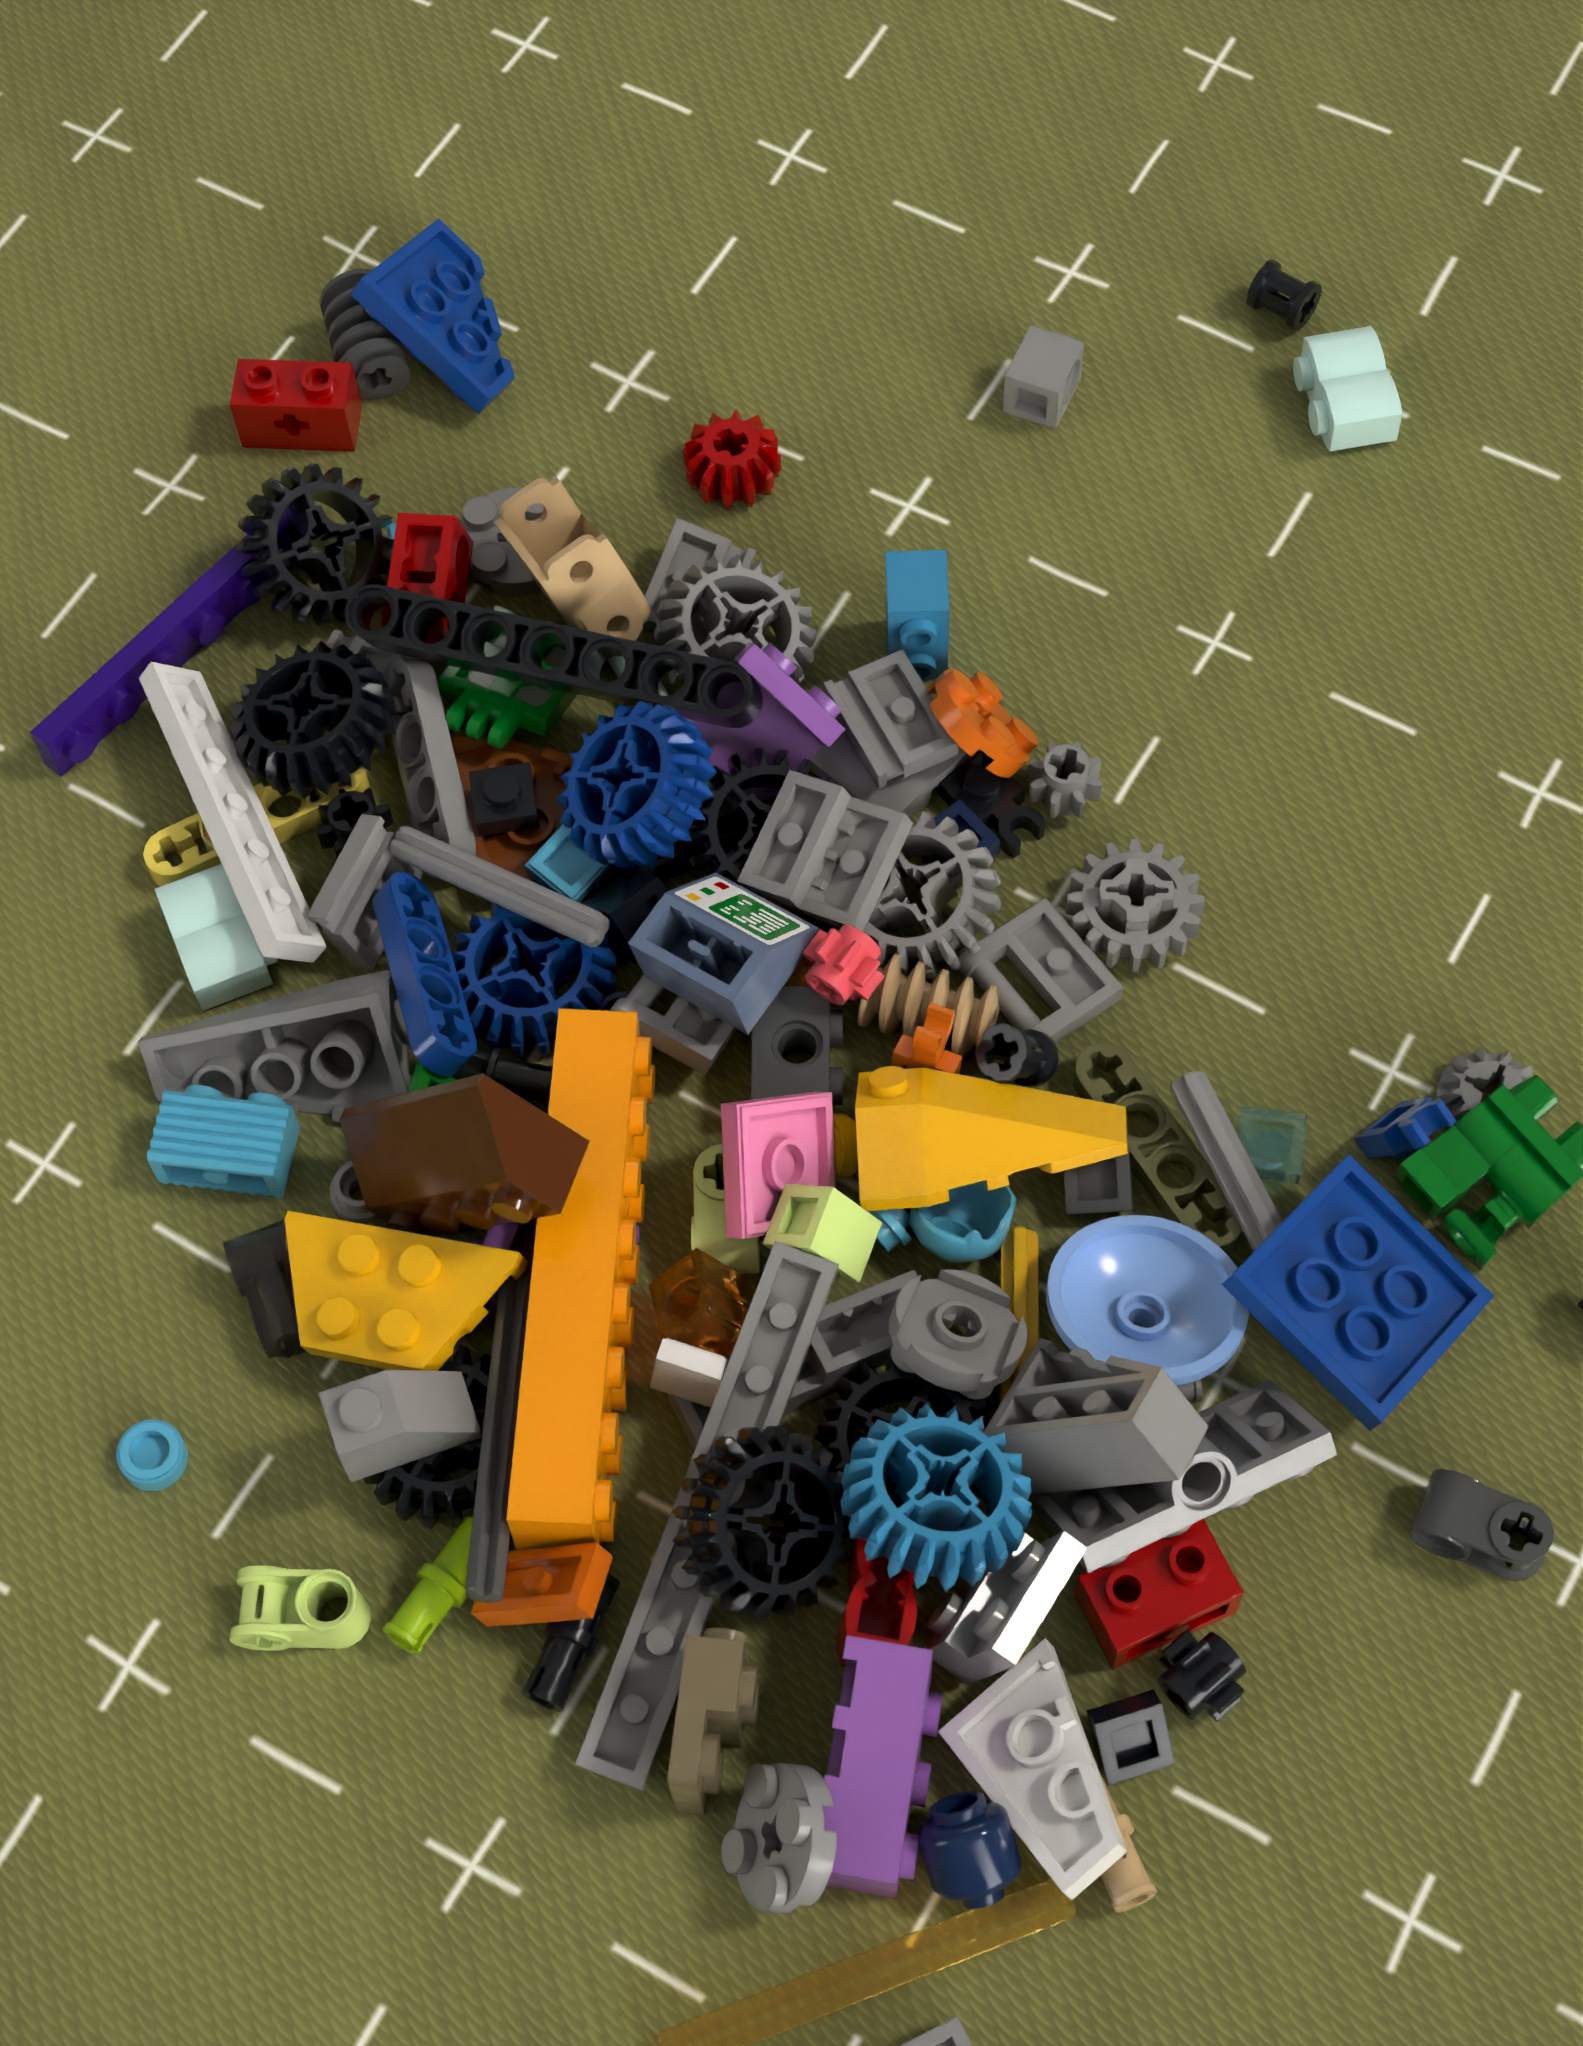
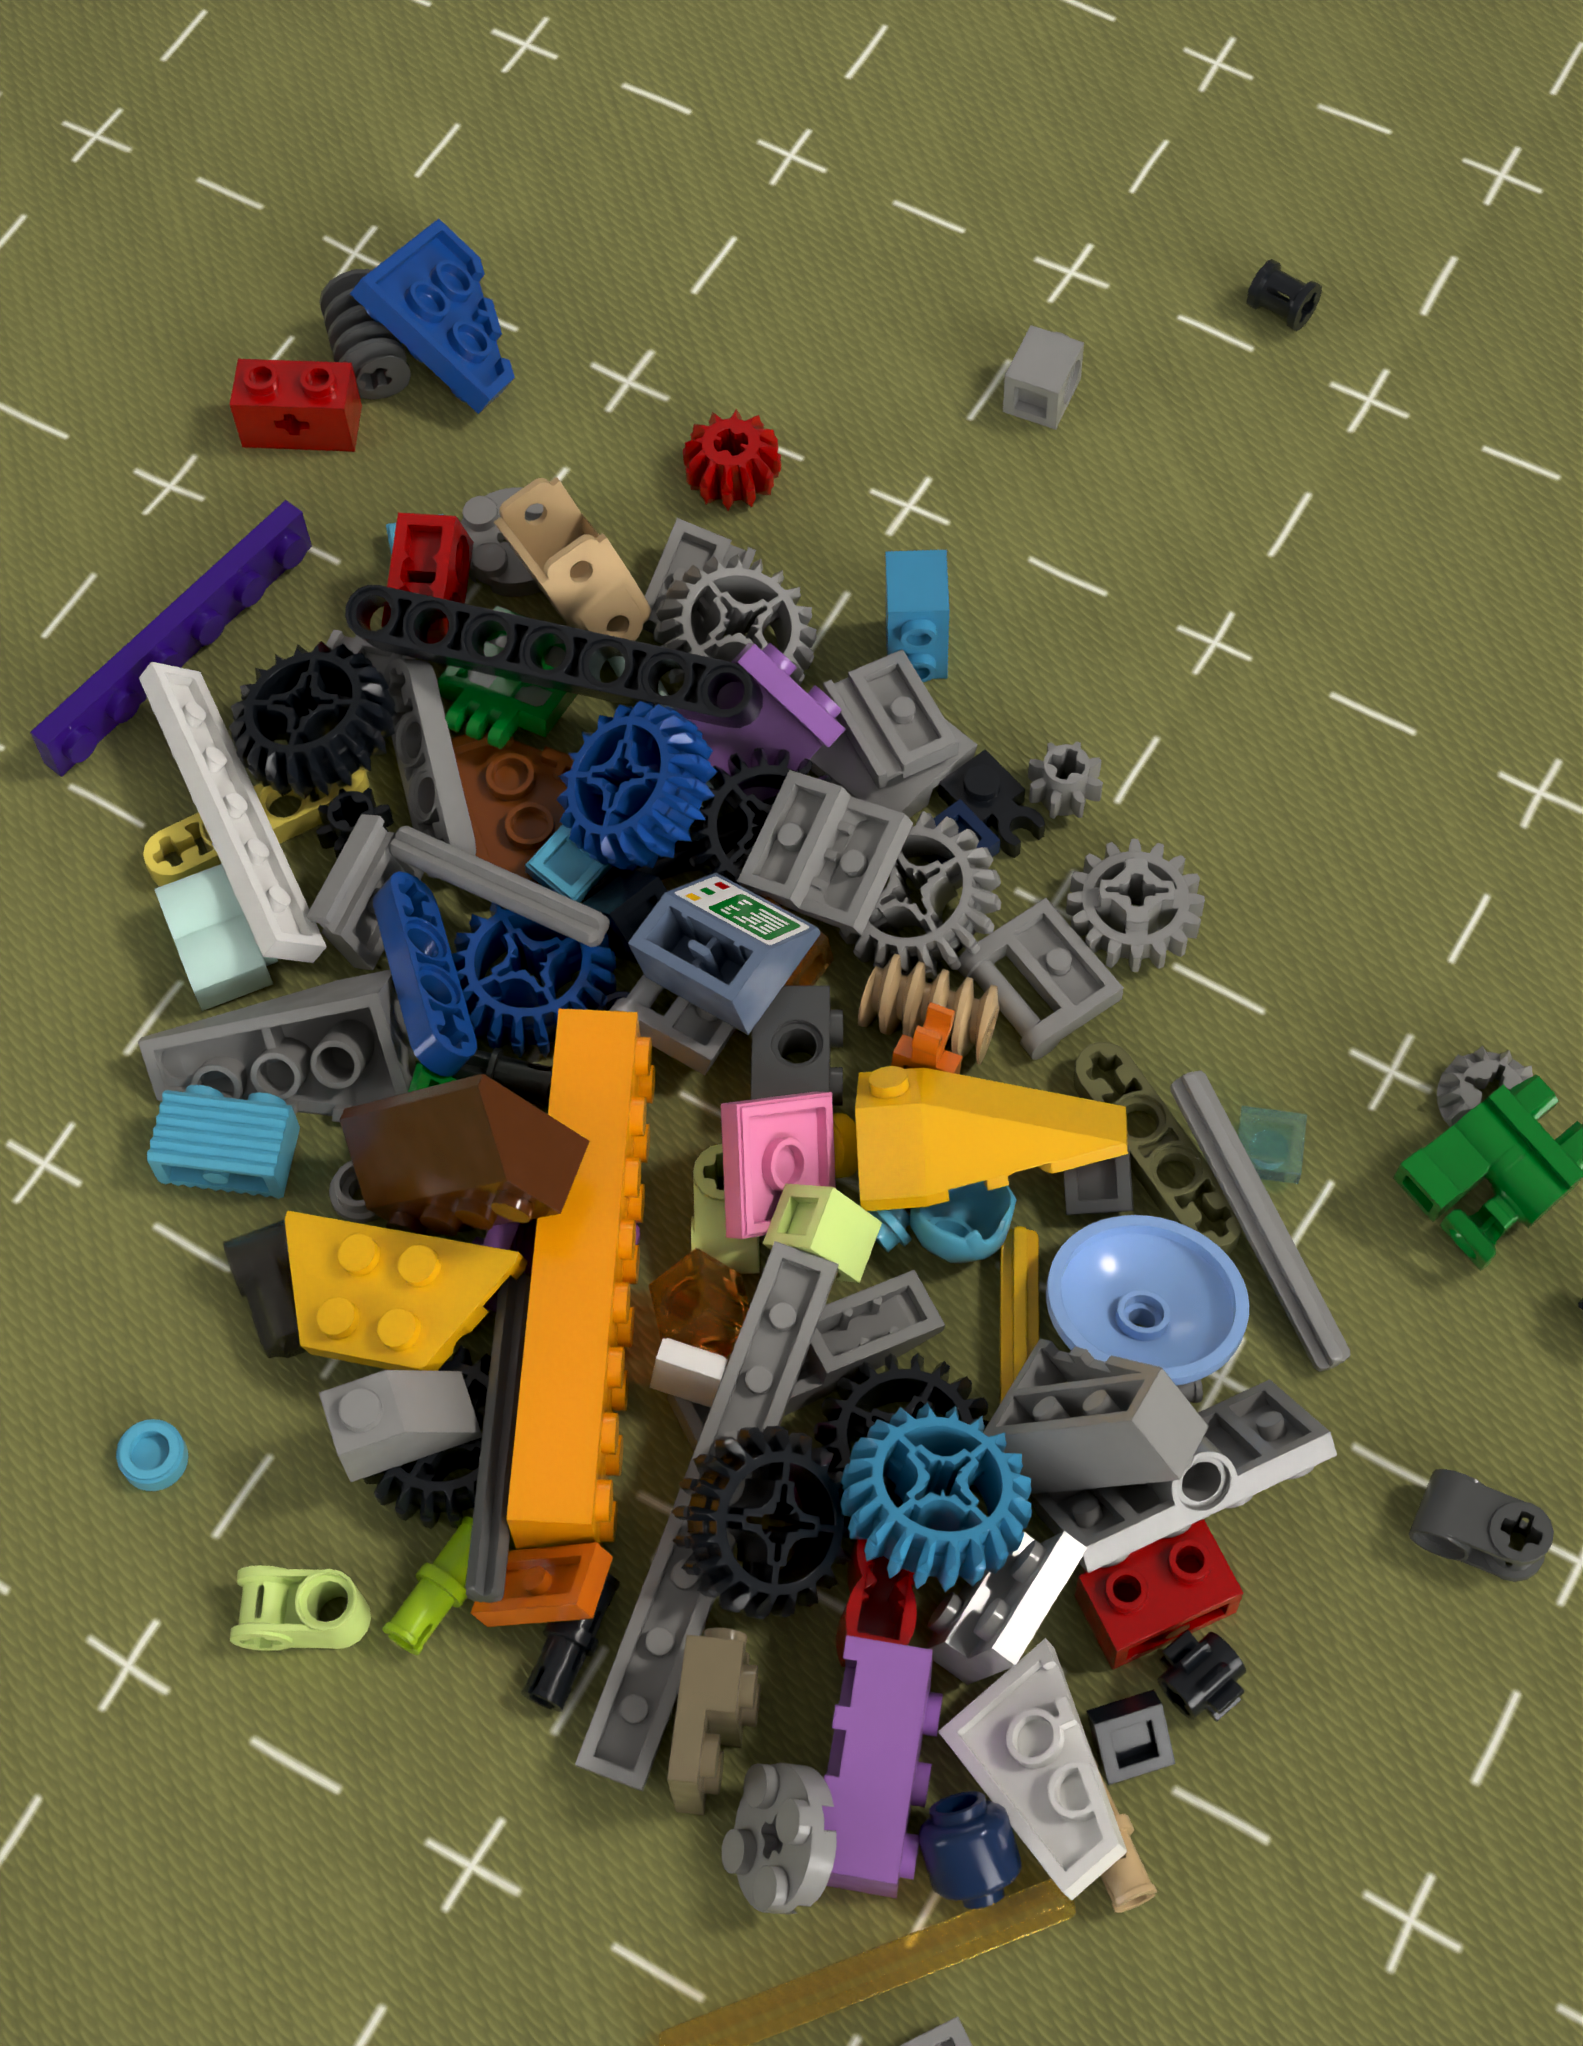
(311, 523): black gear -> none
(504, 799): black plate -> none
(843, 964): coral gear -> none
(955, 1362): light grey plate -> none
(977, 721): orange plate -> none
(1020, 1062): black bush -> none
(1348, 389): light aqua brick -> none
(1358, 1292): blue plate -> none
(1404, 1128): blue plate -> none

